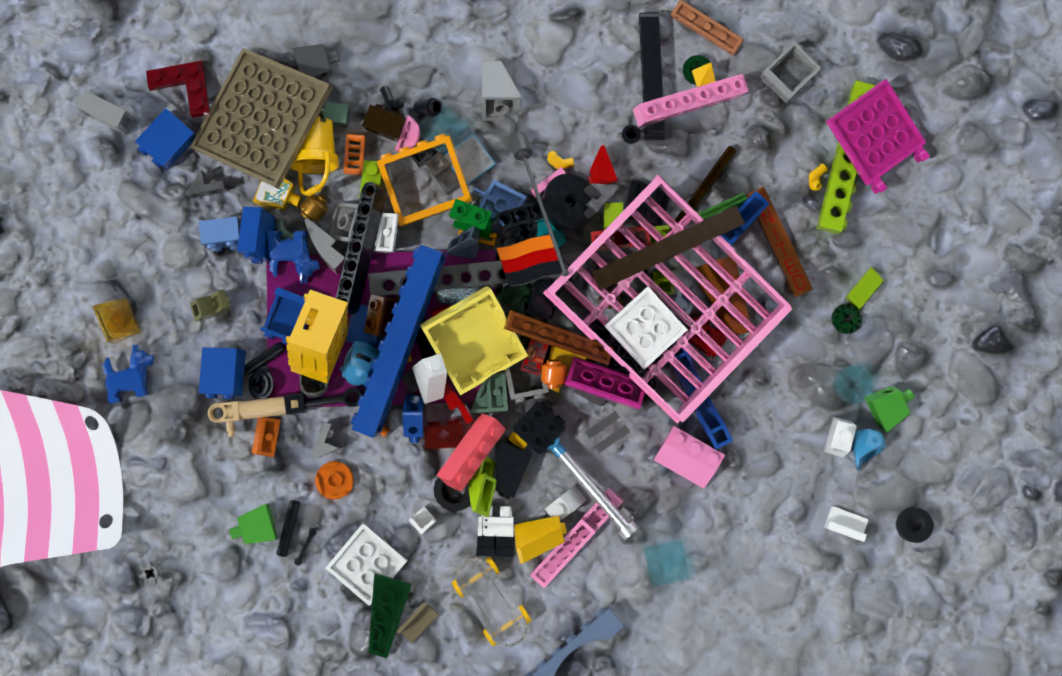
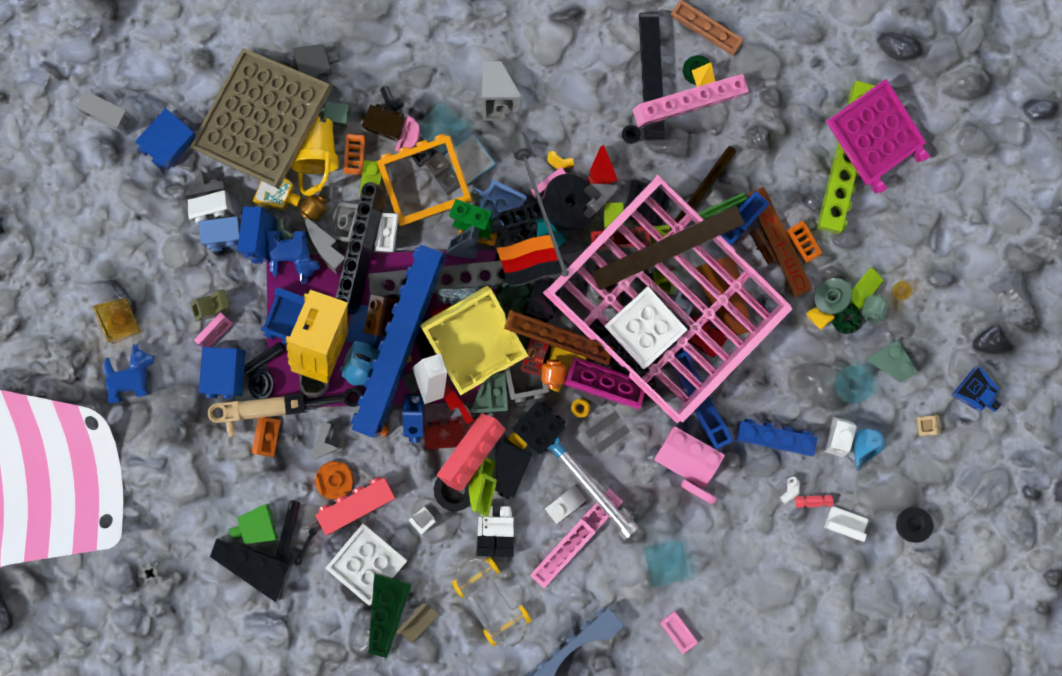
(190, 74): dark red plate -> none
(210, 207): none -> white slope
(214, 331): none -> bright pink tile
(254, 567): none -> black wedge
(355, 506): none -> coral brick
(429, 107): black cone -> none
(538, 537): yellow slope -> none
(580, 402): none -> yellow plate
(678, 632): none -> bright pink tile
(698, 491): none -> bright pink tile
(763, 245): none -> reddish brown axle
(775, 438): none -> blue brick
(777, 85): light grey window -> none
(793, 490): none -> white arm
(794, 239): none -> orange slope
(814, 177): yellow arm -> none
(814, 501): none -> coral axle
(819, 318): none -> yellow slope
(828, 290): none -> sand green dish
(875, 308): none -> sand green head
(889, 406): bright green torso -> none
(893, 361): none -> sand green wing
(907, 290): none -> clear yellow plate
(929, 425): none -> tan slope
(978, 391): none -> torso

